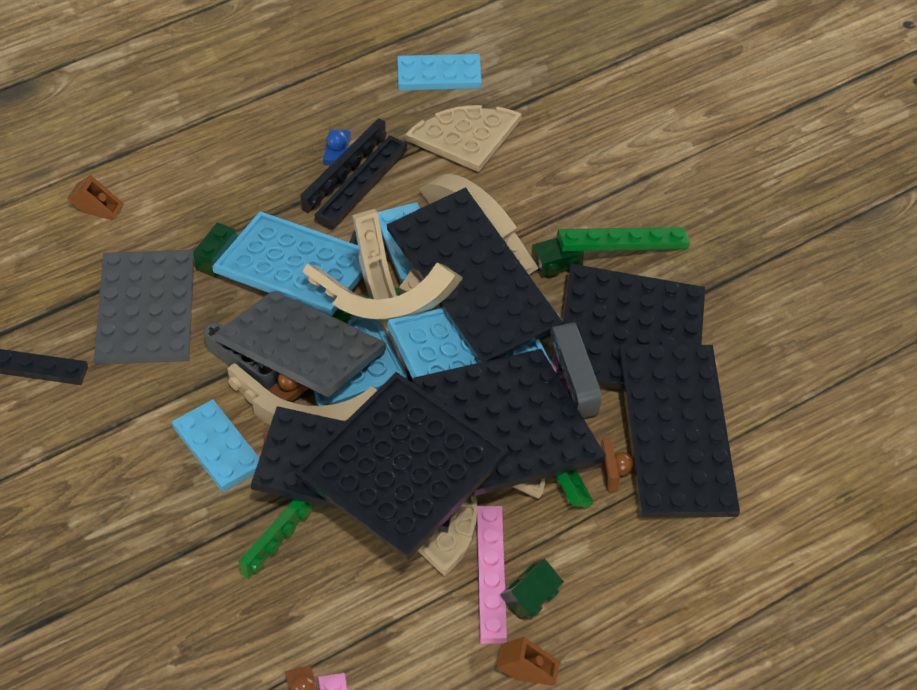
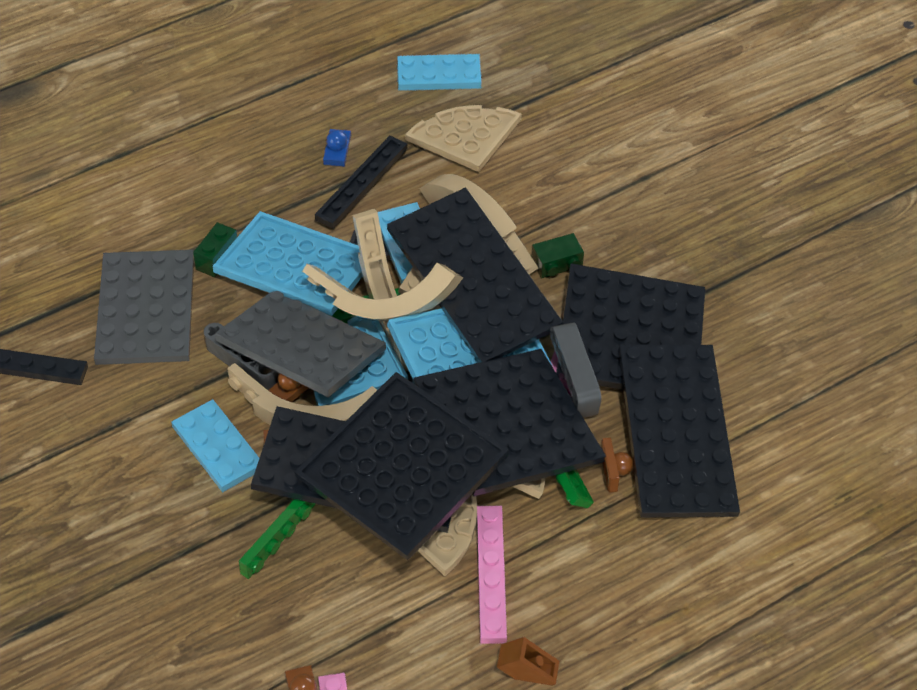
(95, 199): dark orange slope -> none
(343, 166): black plate -> none
(532, 589): dark green brick -> none
(623, 239): green plate -> none

